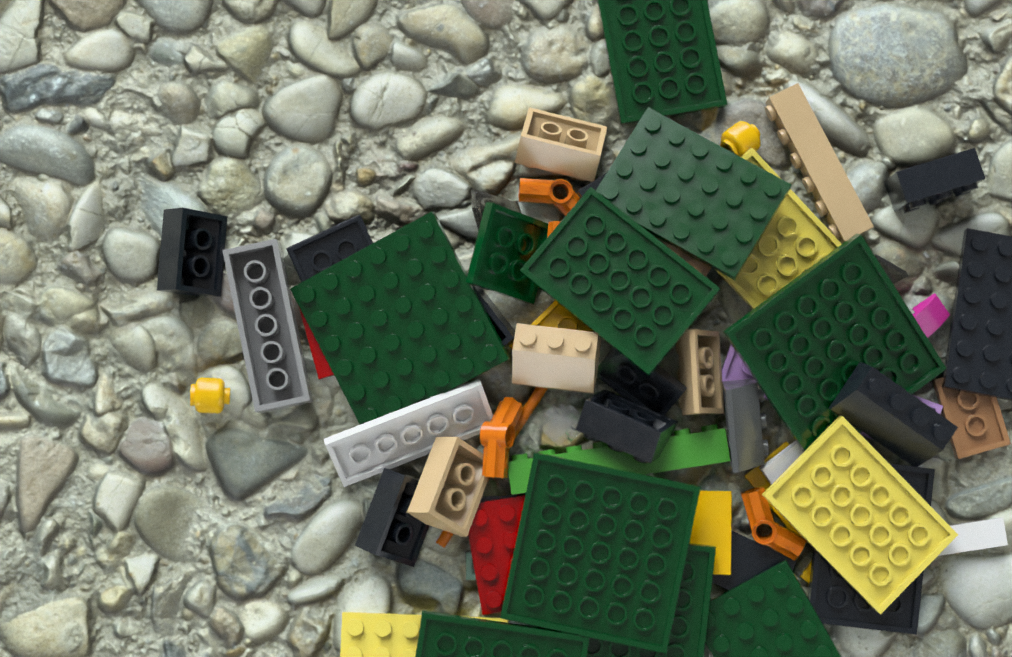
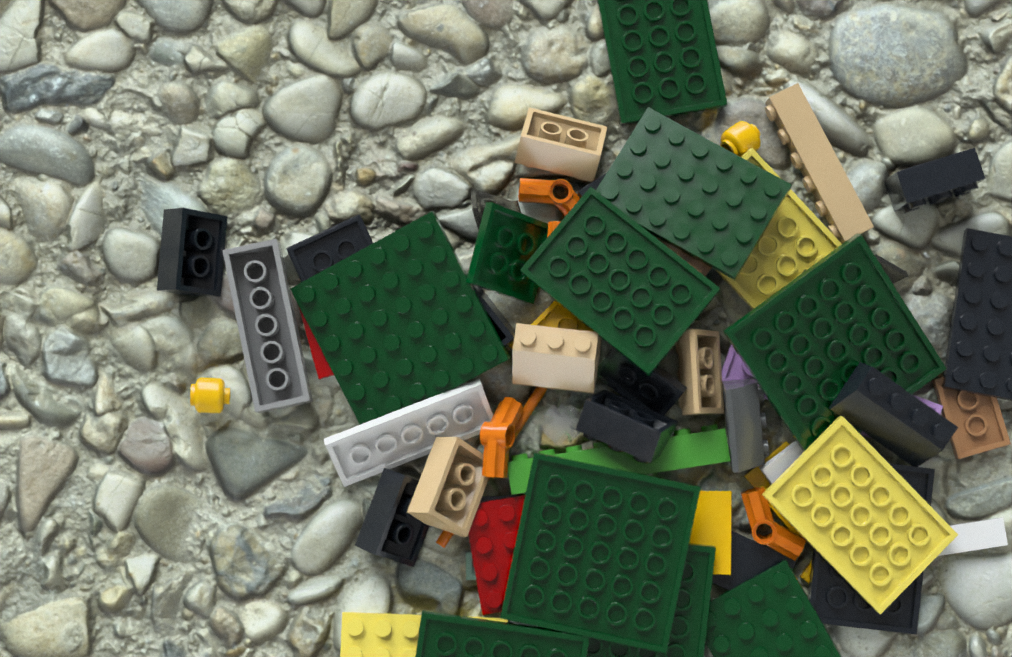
(930, 314): dark pink slope -> none

